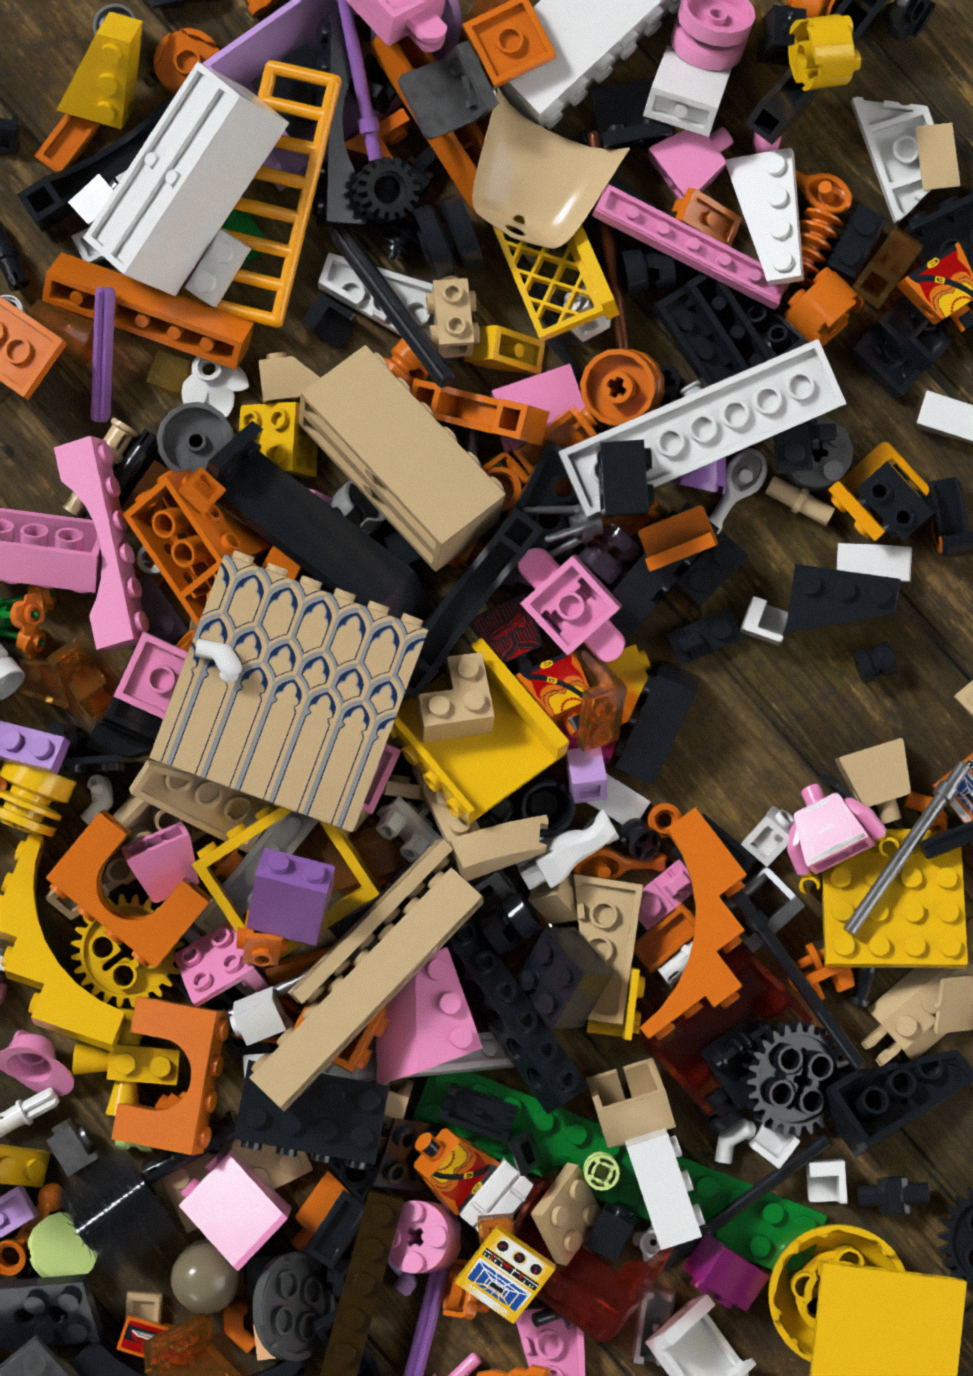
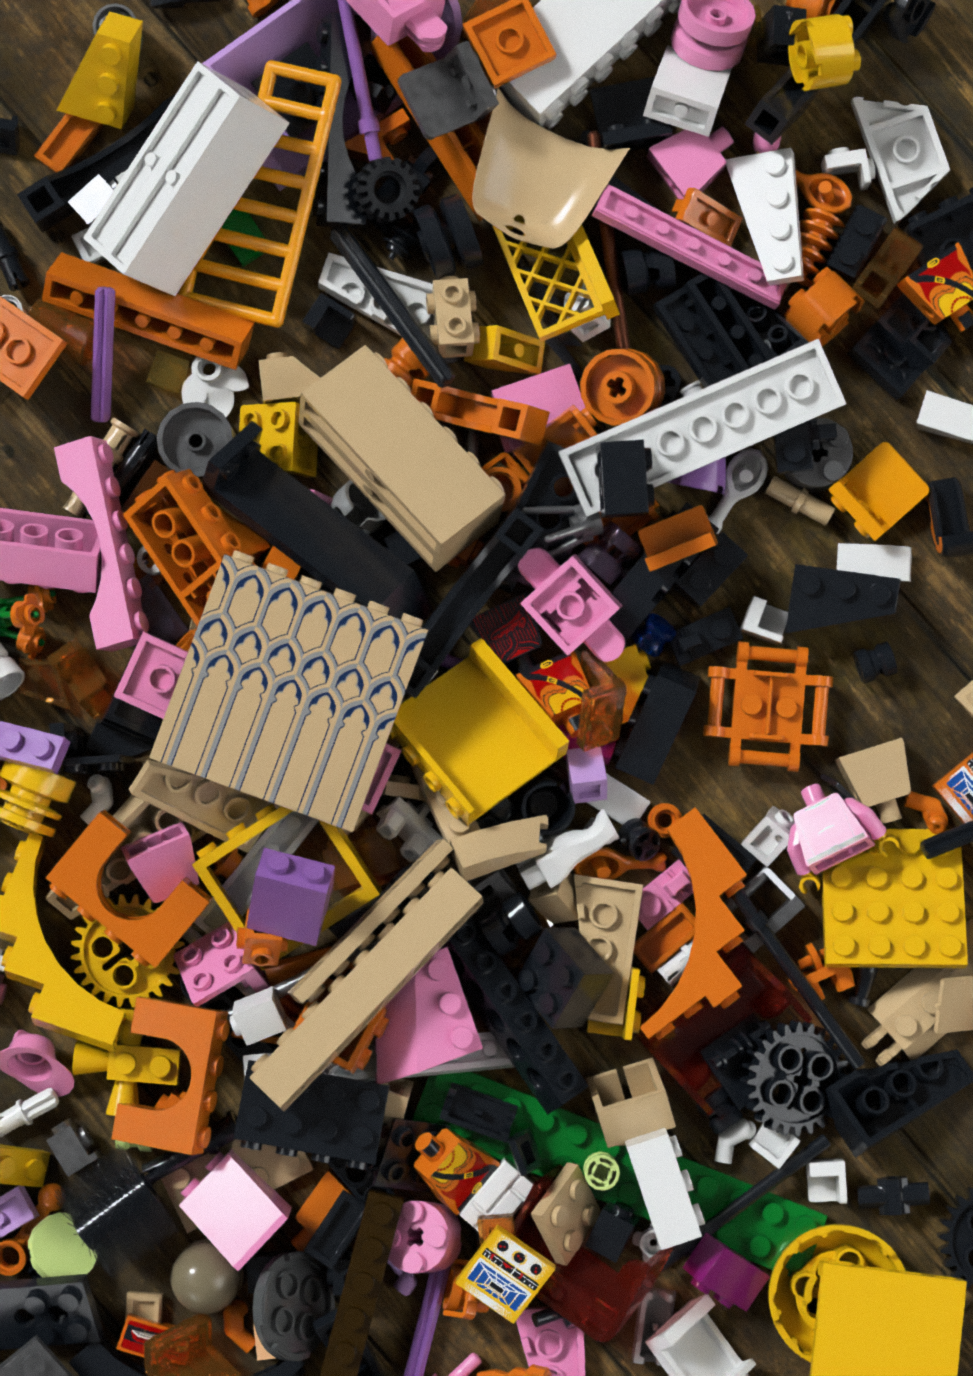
(178, 55): orange tile -> none
(201, 490): orange tile -> none
(217, 268): white plate -> none
(223, 656): white arm -> none
(461, 709): tan brick -> none
(654, 634): none -> clear blue wheel
(767, 706): none -> orange brick
(843, 161): none -> white bracket
(896, 500): black brick -> none
(937, 156): tan sticker -> none
(943, 795): flat silver bar -> none

